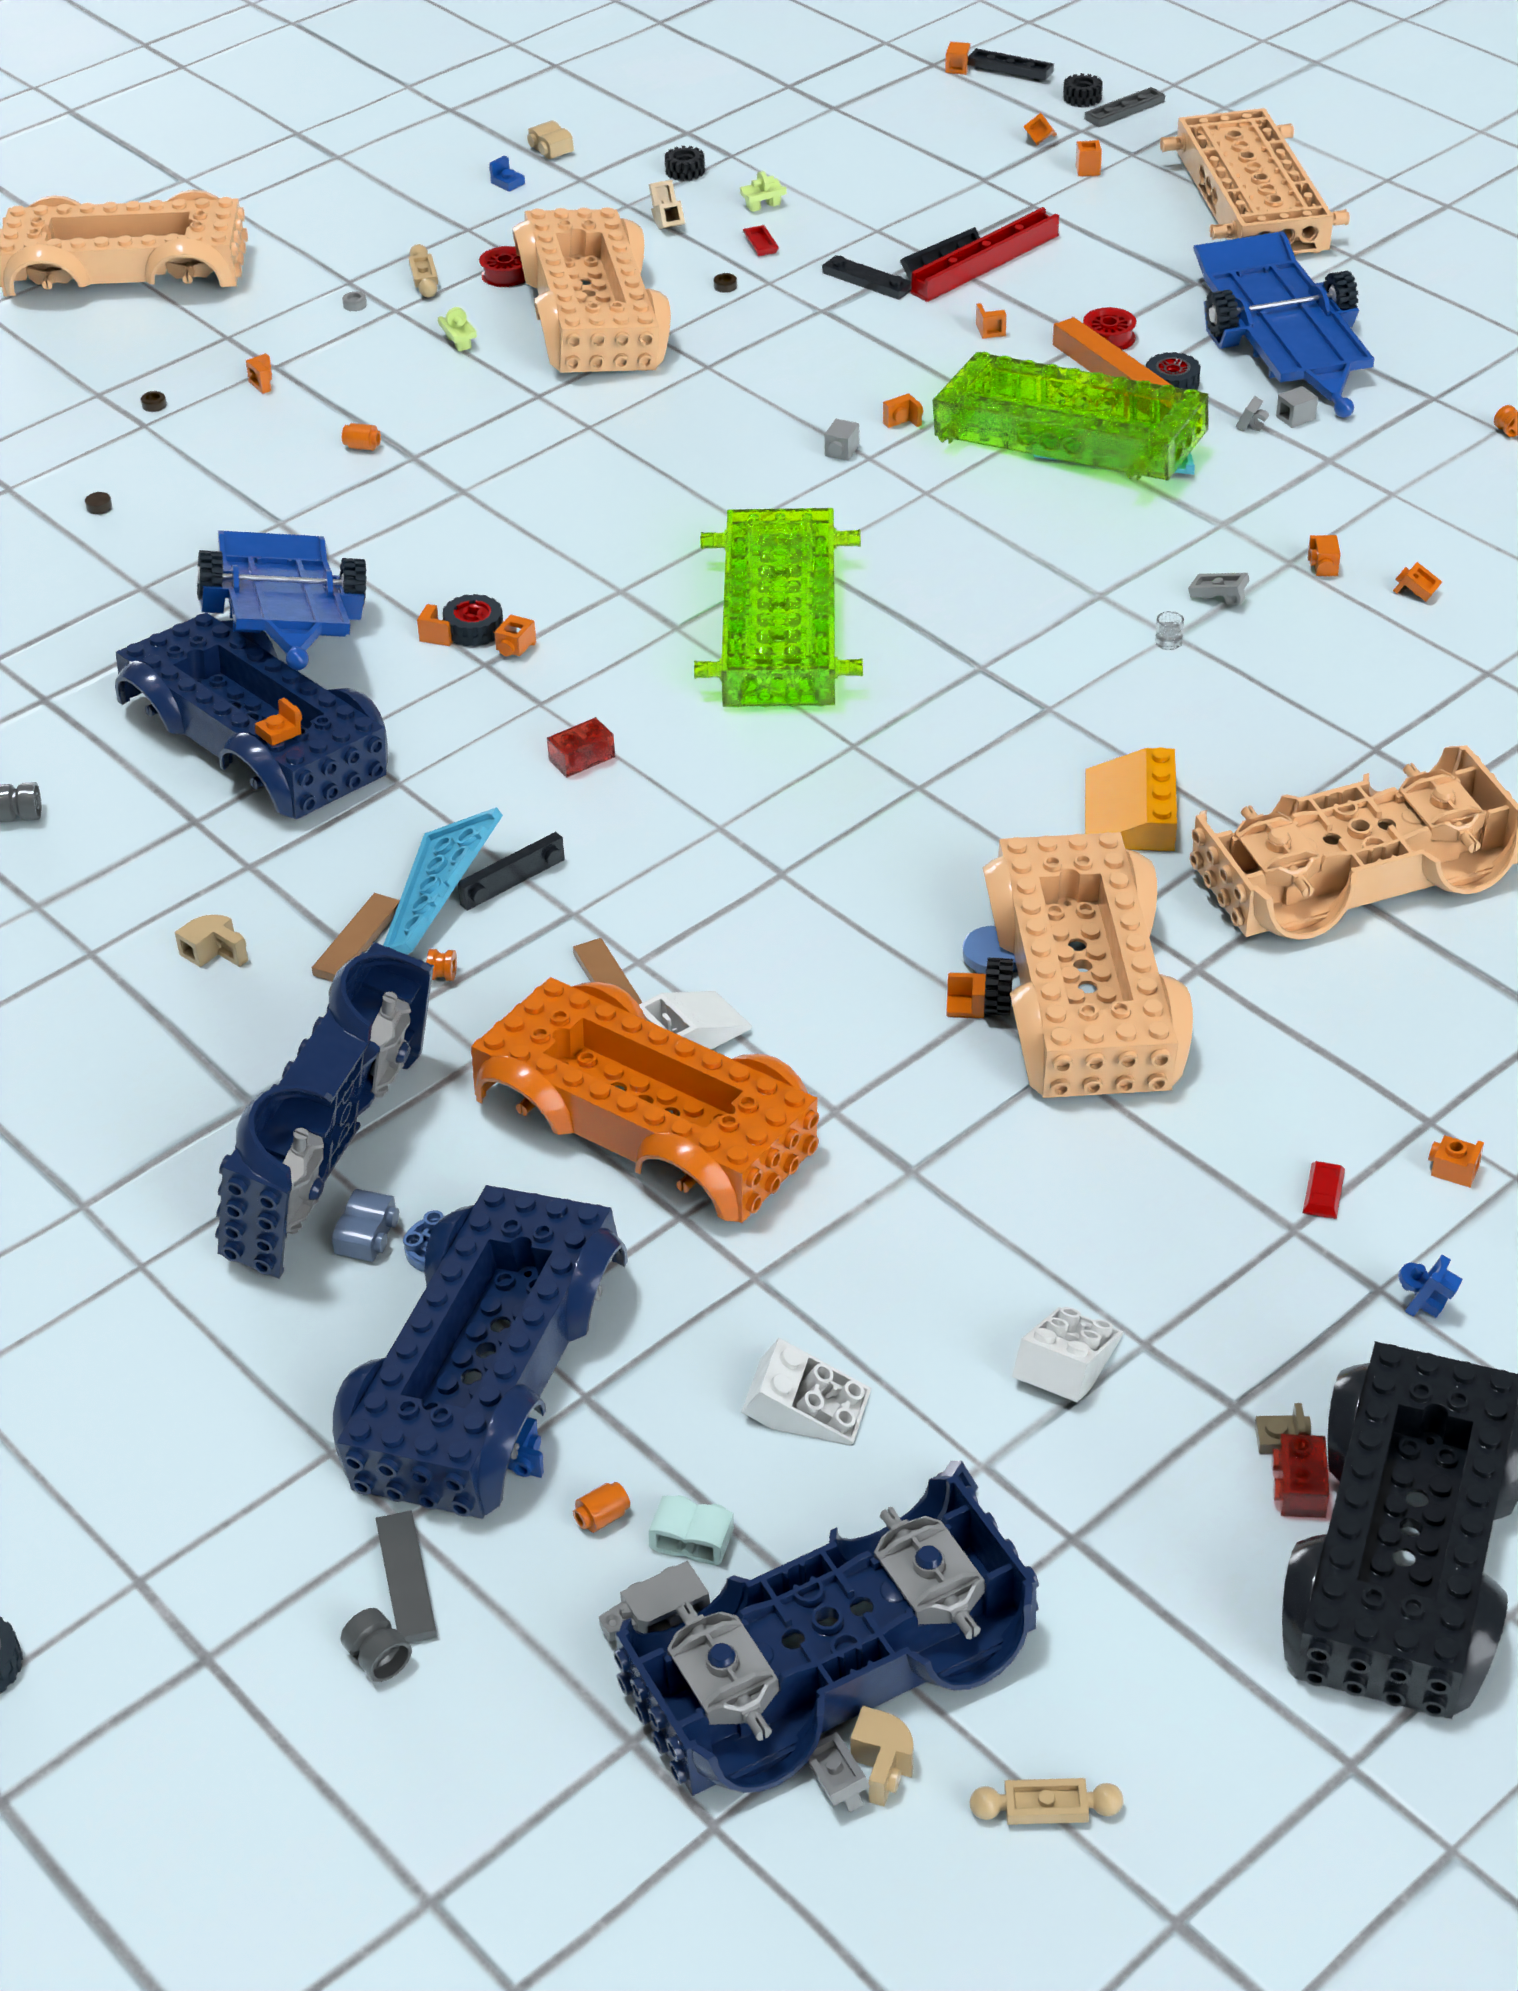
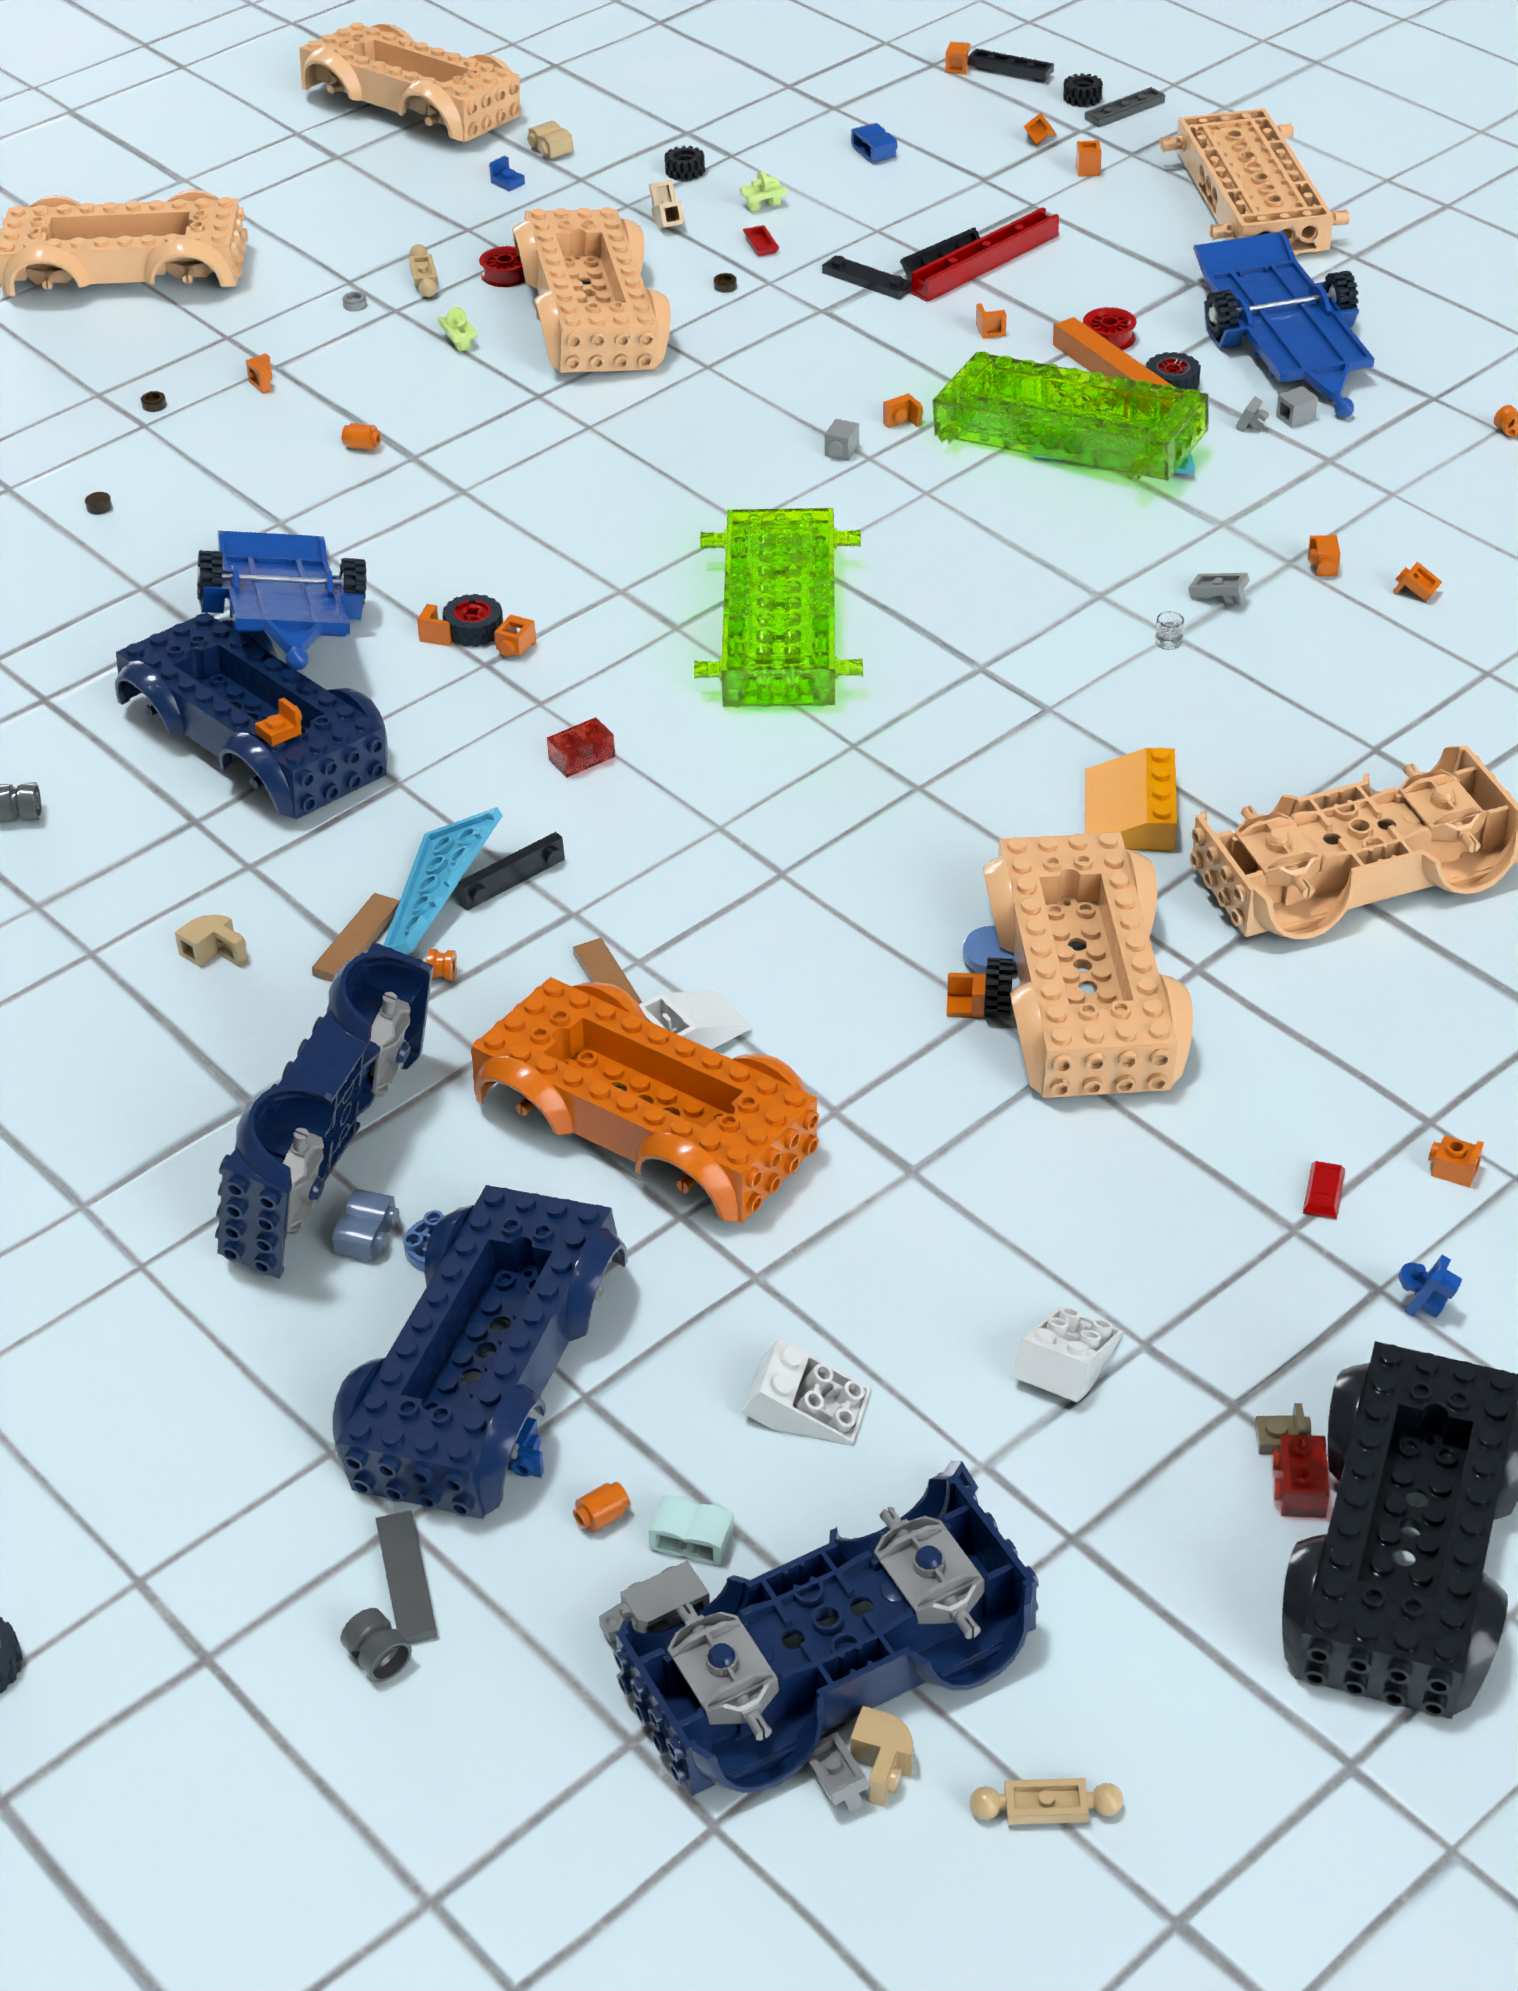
(397, 73): none -> light nougat piece
(873, 142): none -> blue brick

